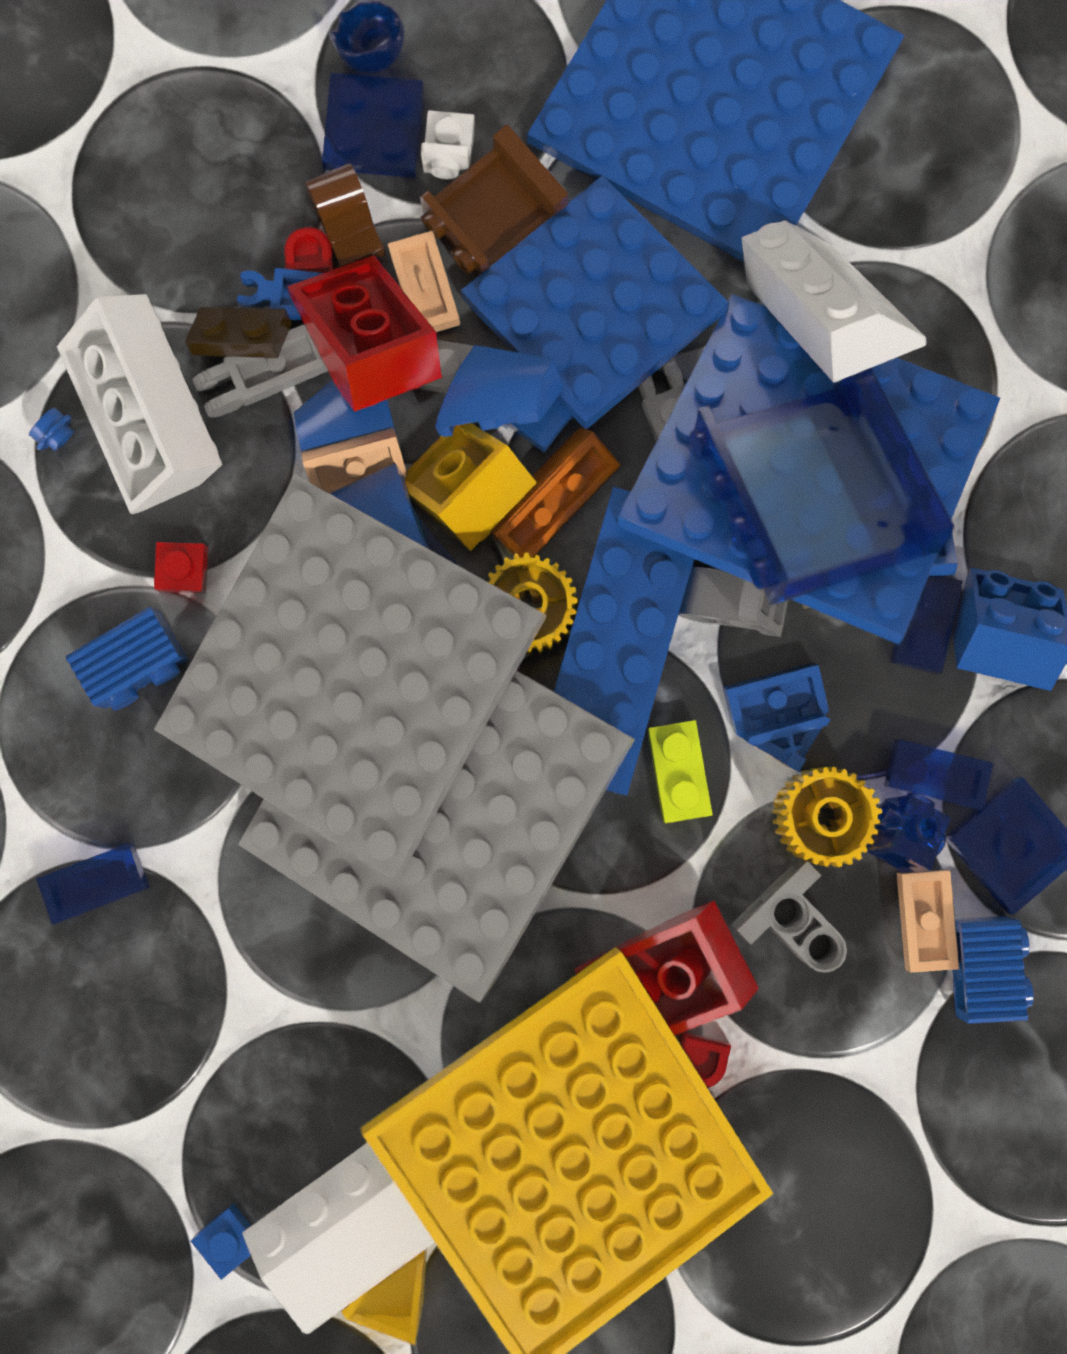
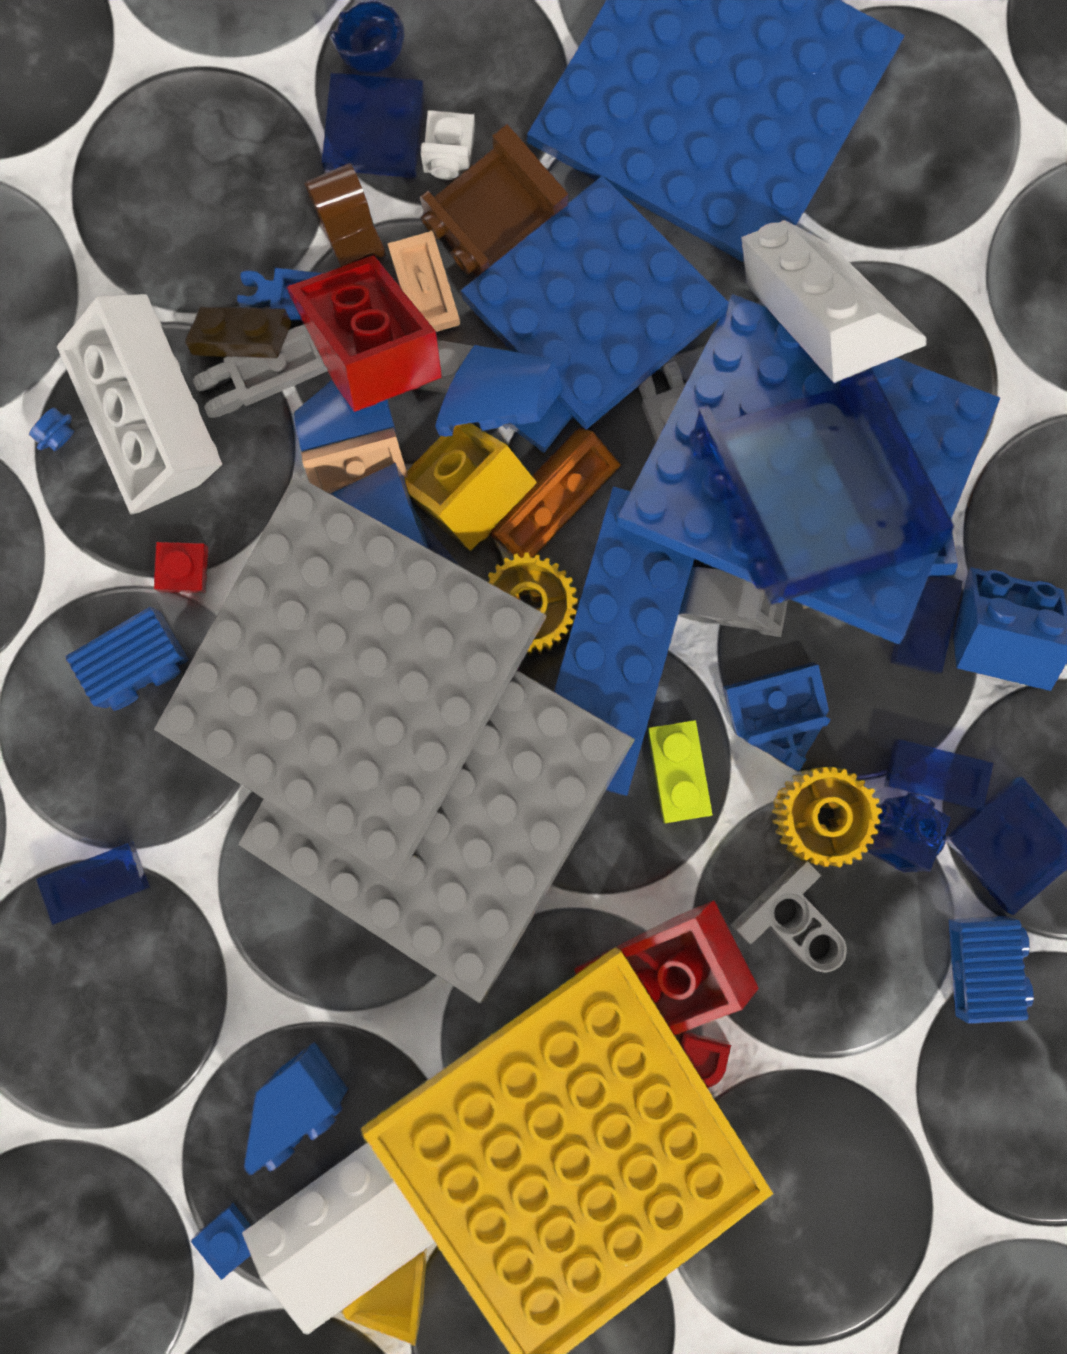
(293, 1101): none -> blue slope
(309, 251): red tile -> none
(927, 921): light nougat plate -> none

